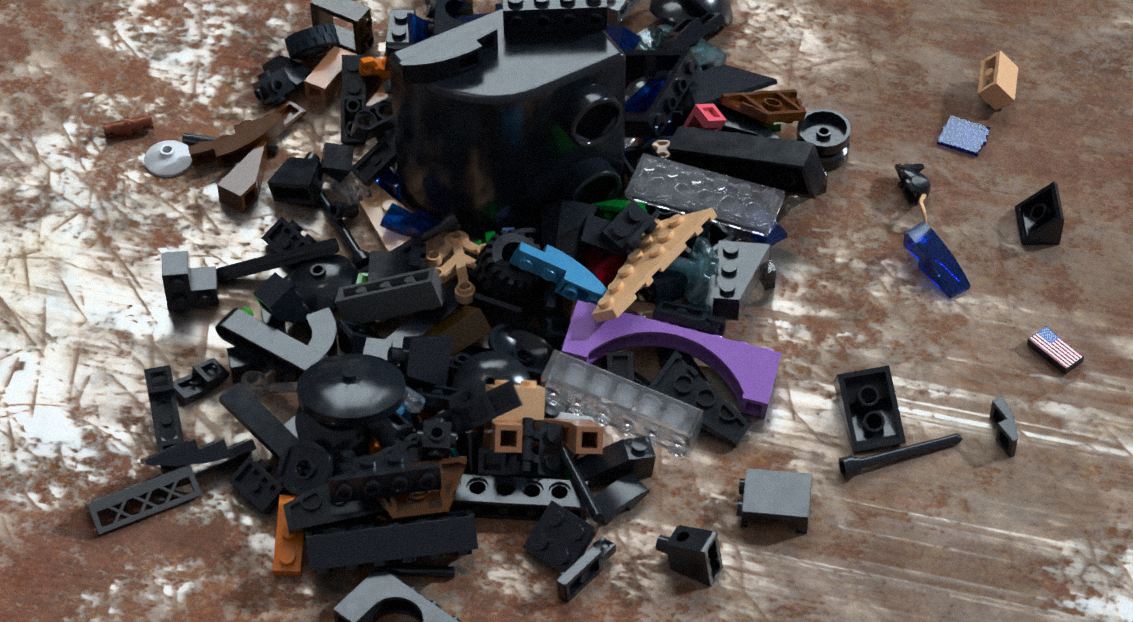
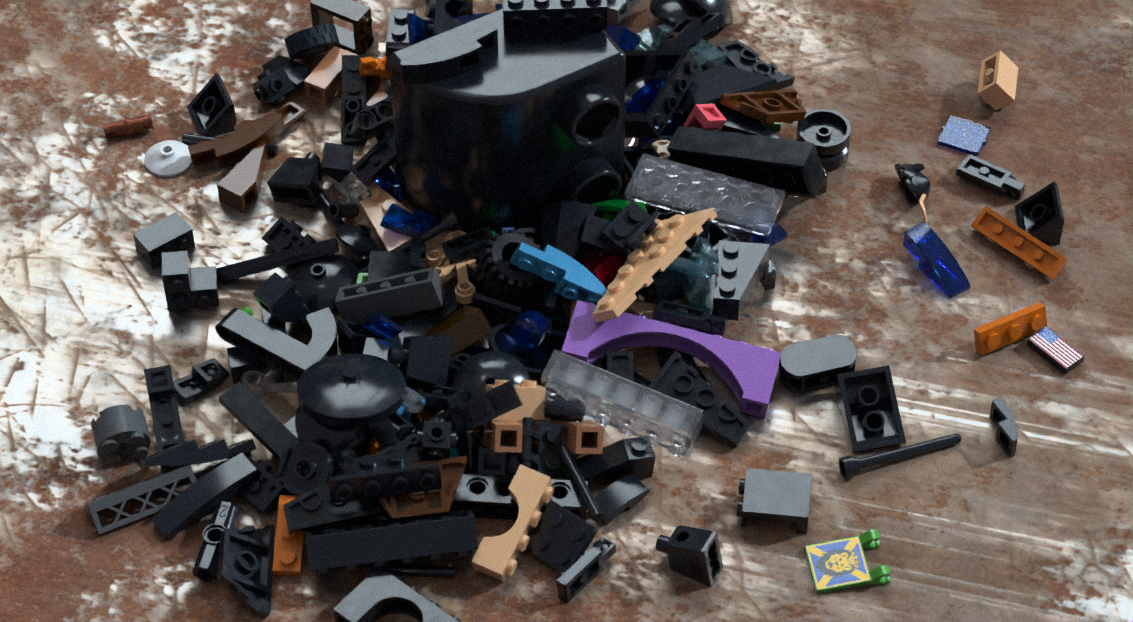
(120, 434): none -> dark grey brick
(165, 235): none -> brick
(204, 494): none -> black slope
(206, 564): none -> black piece
(213, 109): none -> black slope
(247, 565): none -> black wing
(359, 238): none -> black dish
(382, 326): none -> clear blue slope
(466, 245): none -> black tile
(498, 553): none -> light nougat arch
(530, 329): none -> clear blue head
(563, 409): none -> black cone
(747, 59): none -> black wing
(816, 362): none -> brick
(843, 563): none -> flag
(990, 177): none -> black hinge
(1010, 328): none -> orange plate
(1019, 242): none -> orange plate

